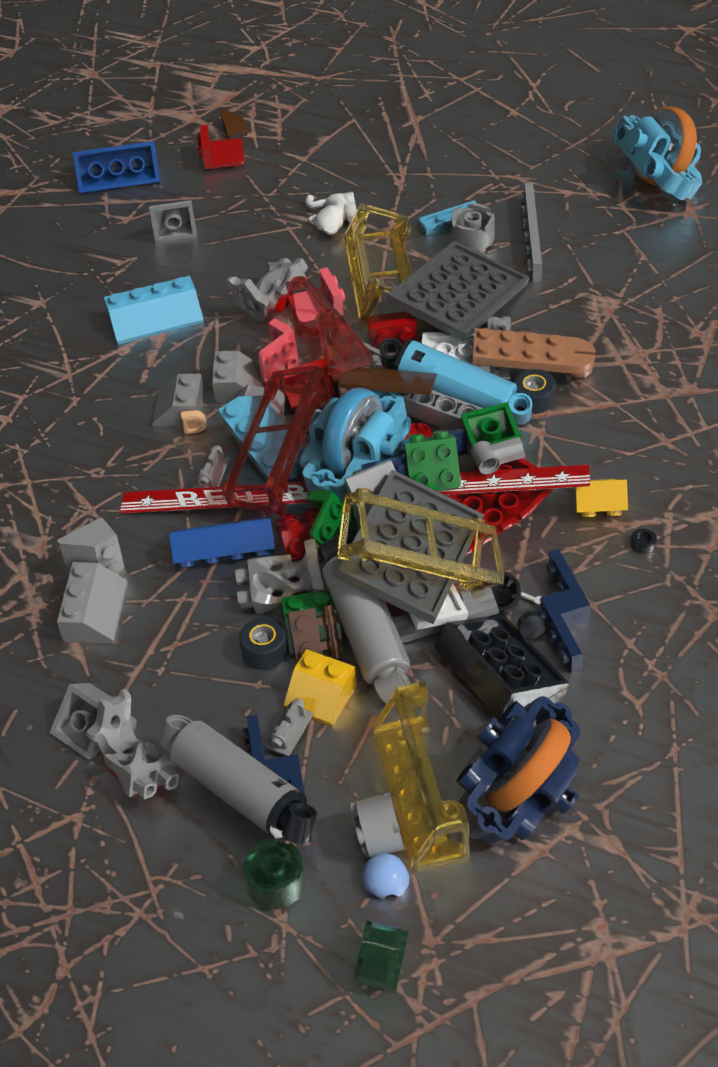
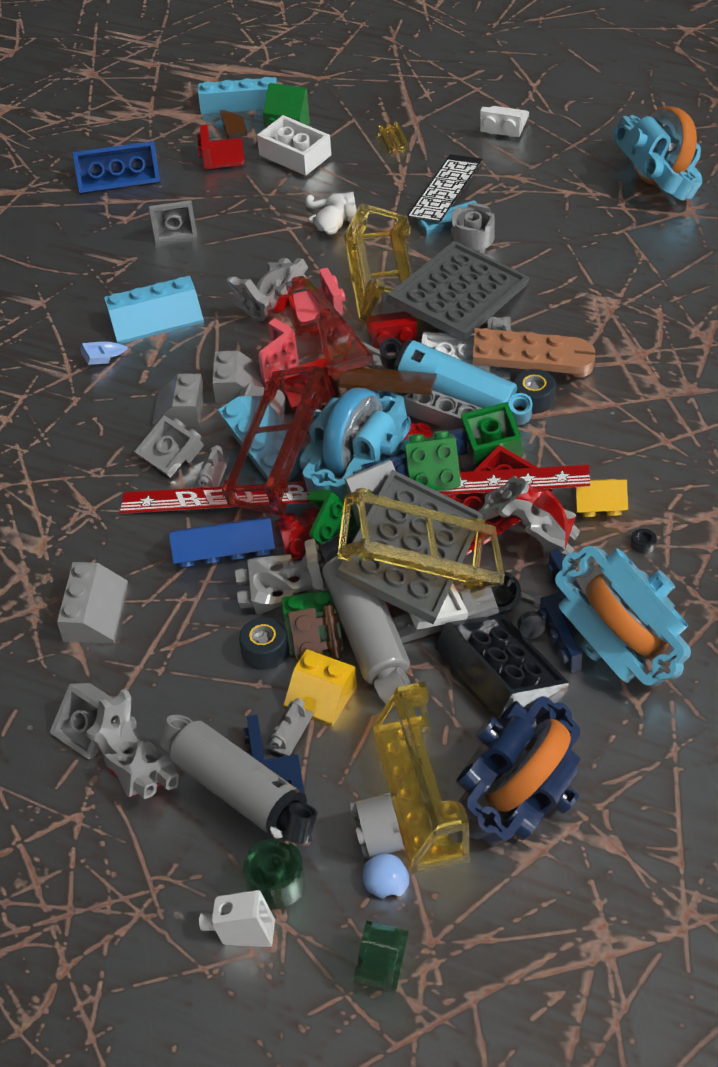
(92, 544): light grey slope -> none
(101, 352): none -> light blue plate
(169, 446): none -> light grey plate
(193, 421): light nougat tile -> none
(233, 95): none -> medium azure slope
(240, 920): none -> white torso
(285, 101): none -> green slope
(294, 145): none -> white brick
(391, 129): none -> clear yellow tile
(444, 188): none -> sticker
(489, 456): light grey piece -> none
(503, 120): none -> white bracket
(531, 237): light grey plate -> none
(551, 516): none -> light grey hips
(624, 615): none -> medium azure piece

